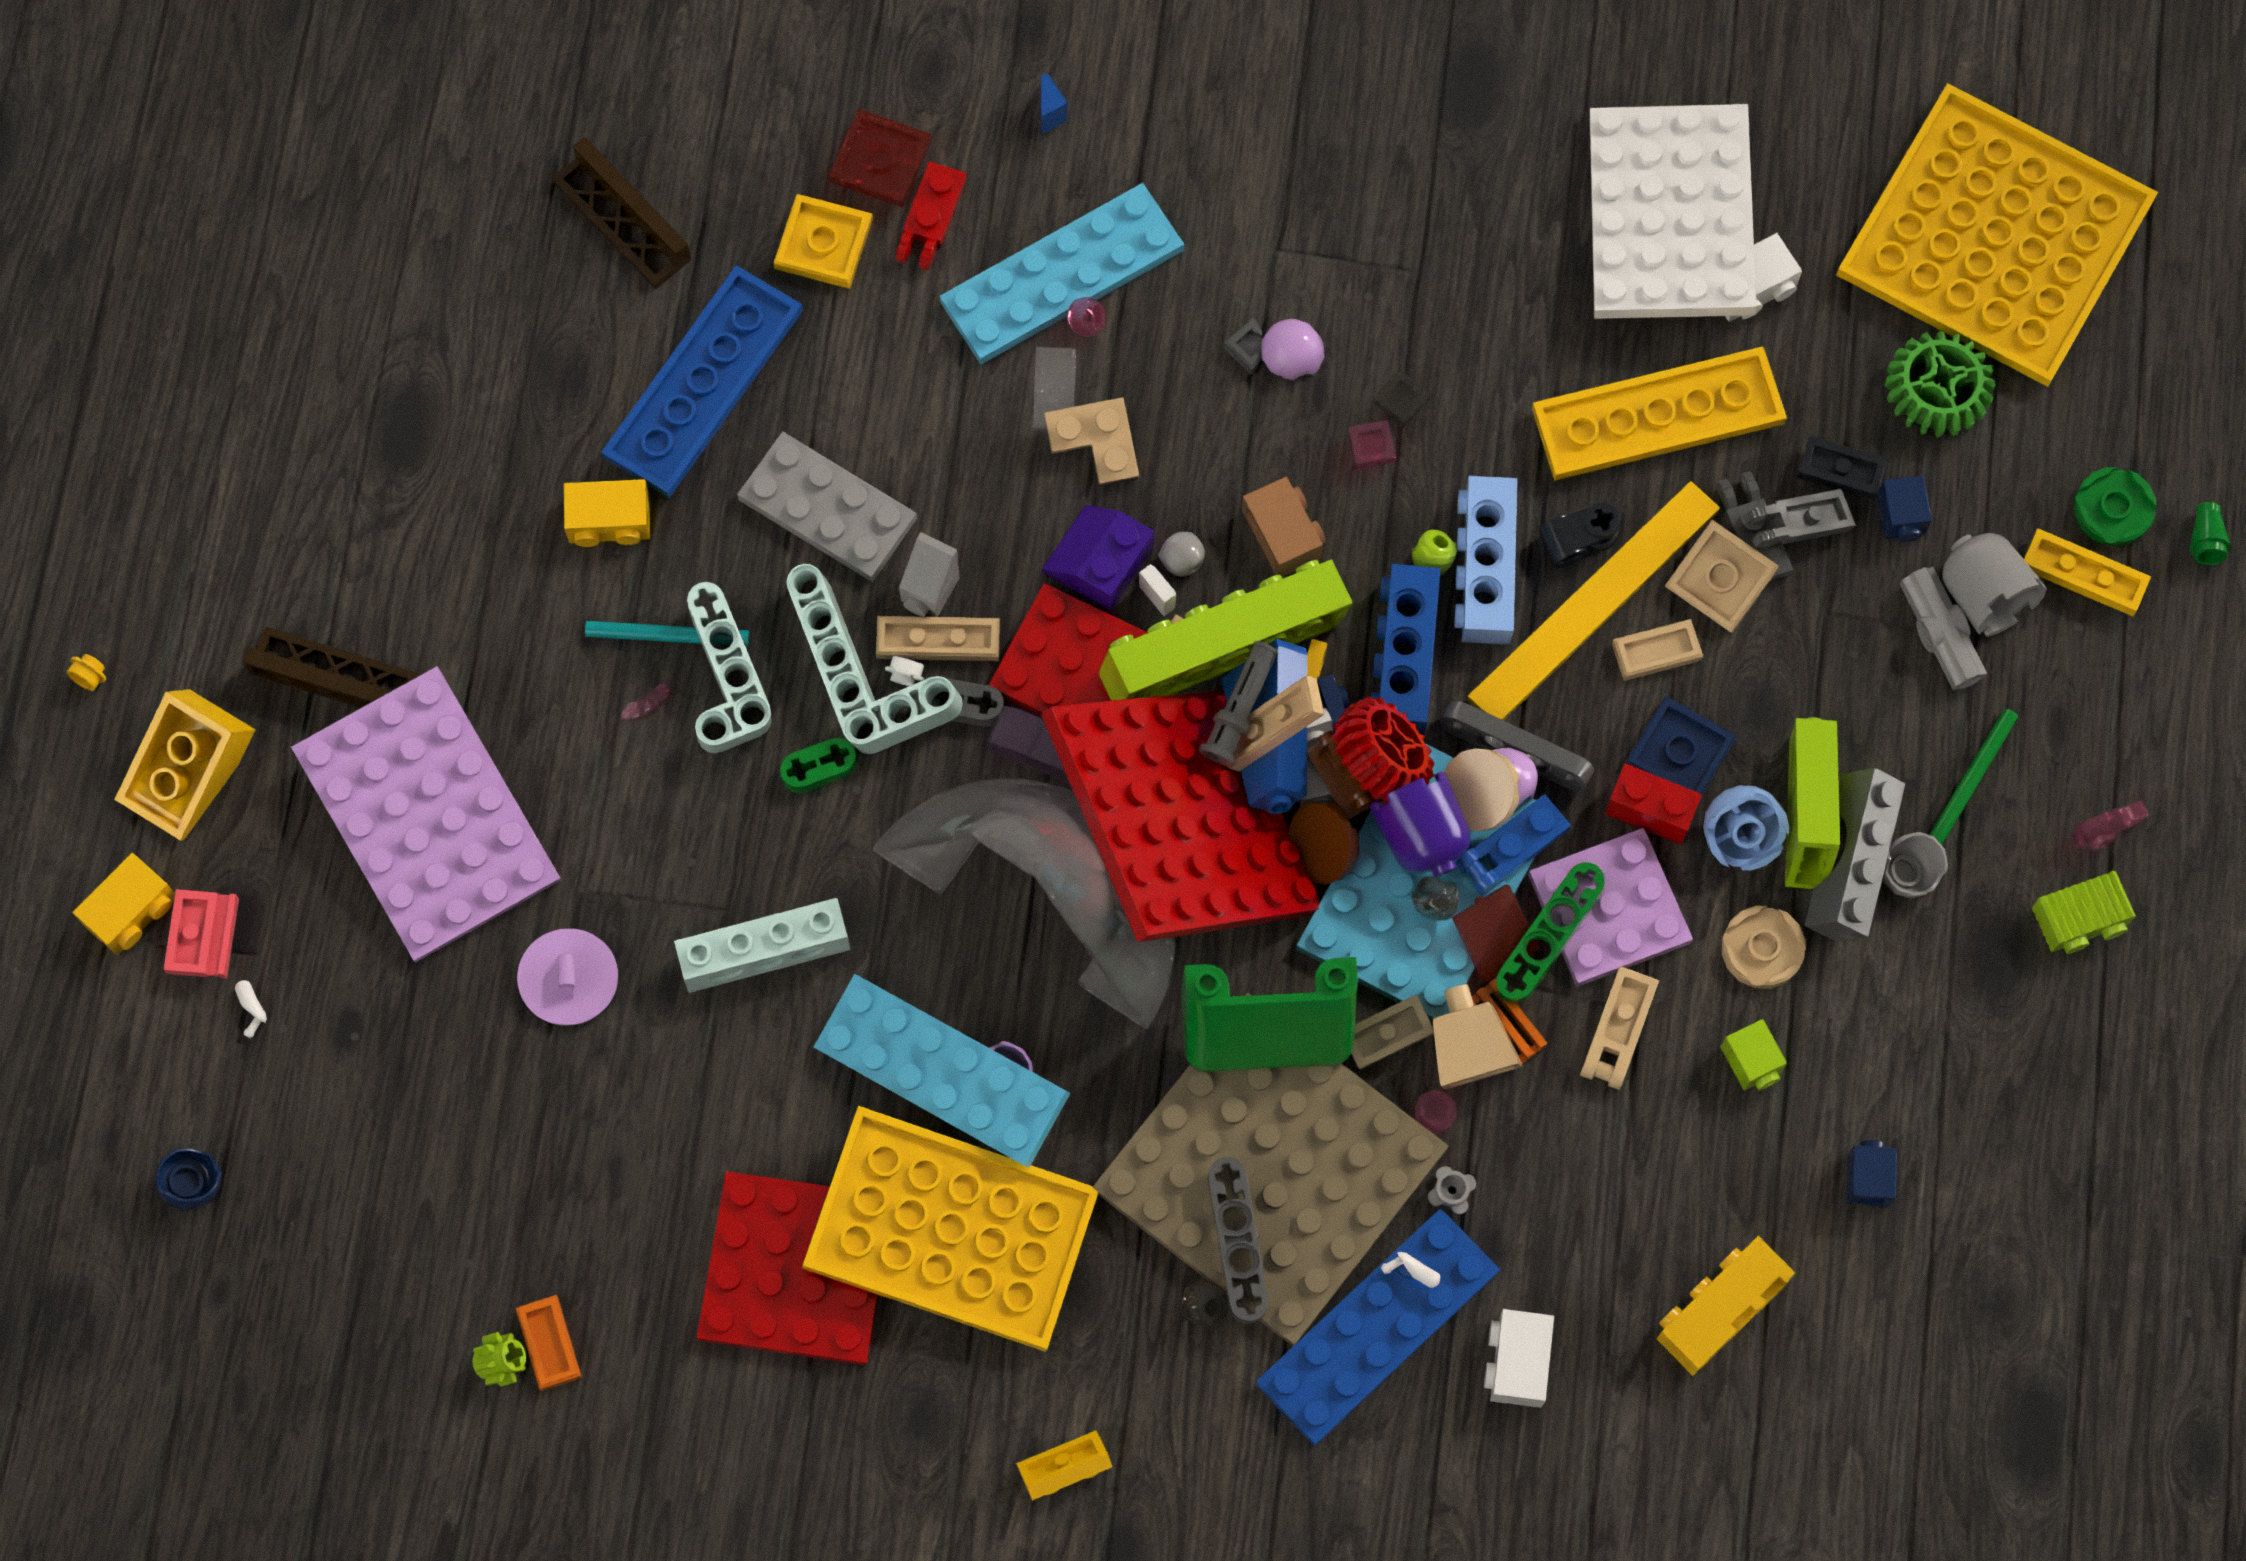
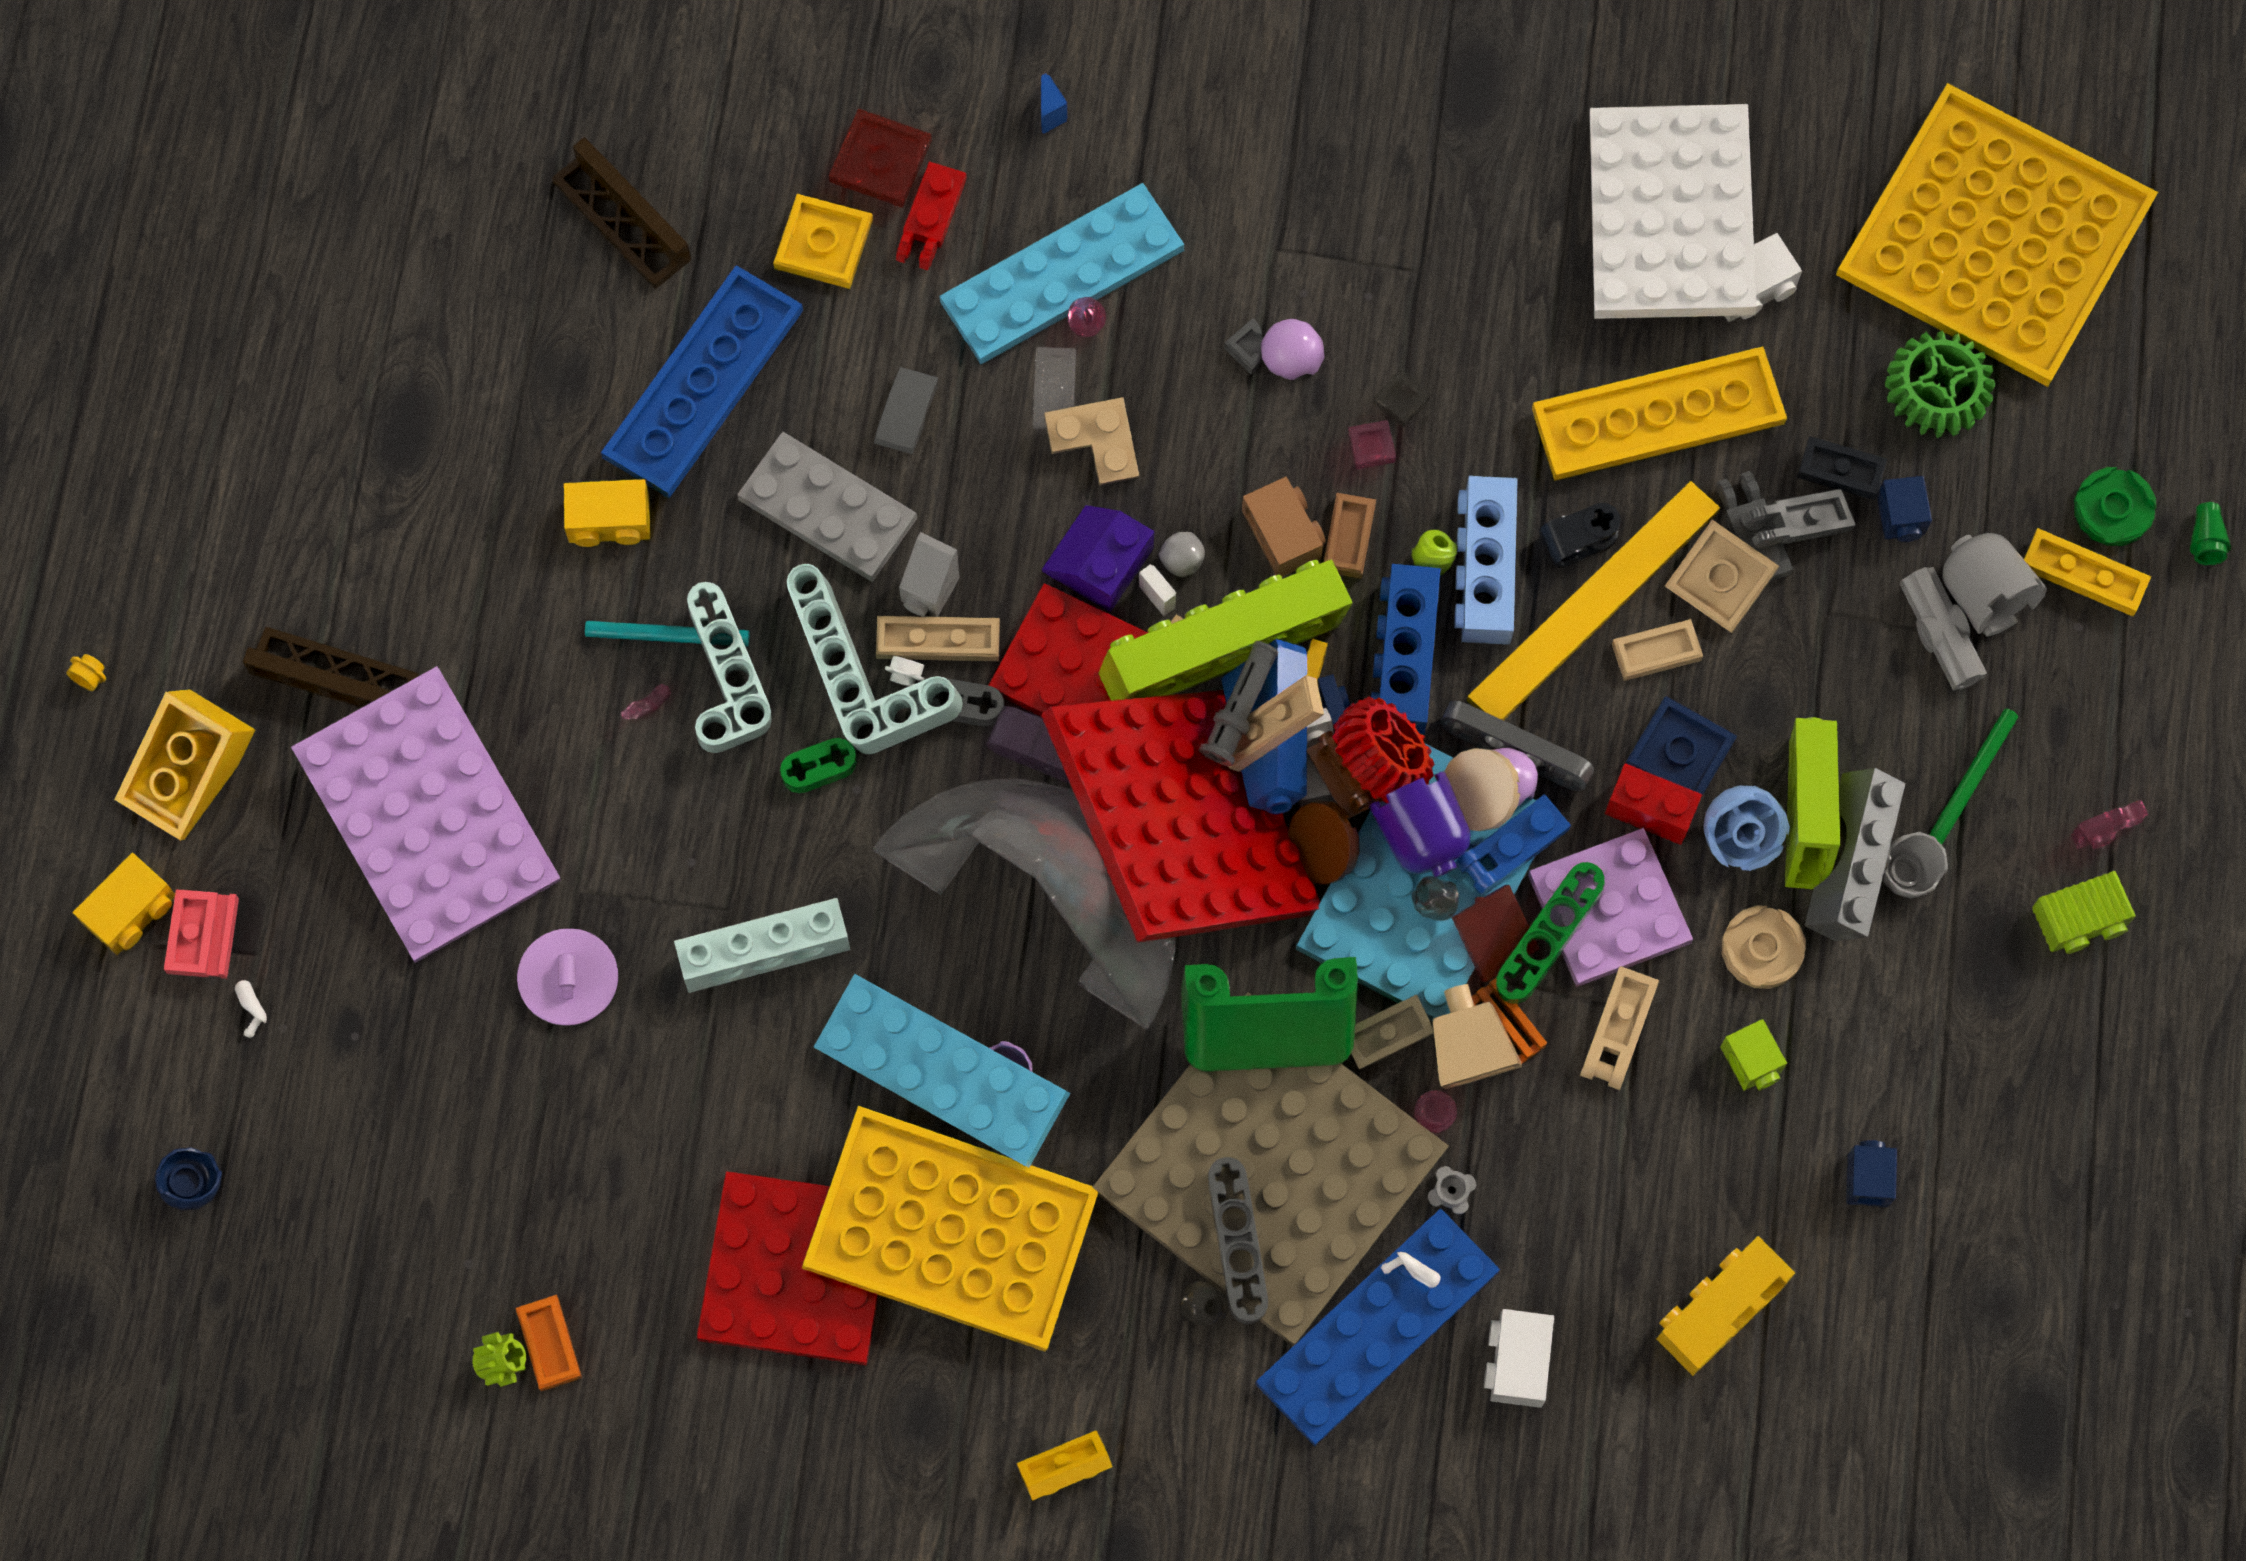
(906, 410): none -> dark grey slope
(1350, 534): none -> medium nougat tile

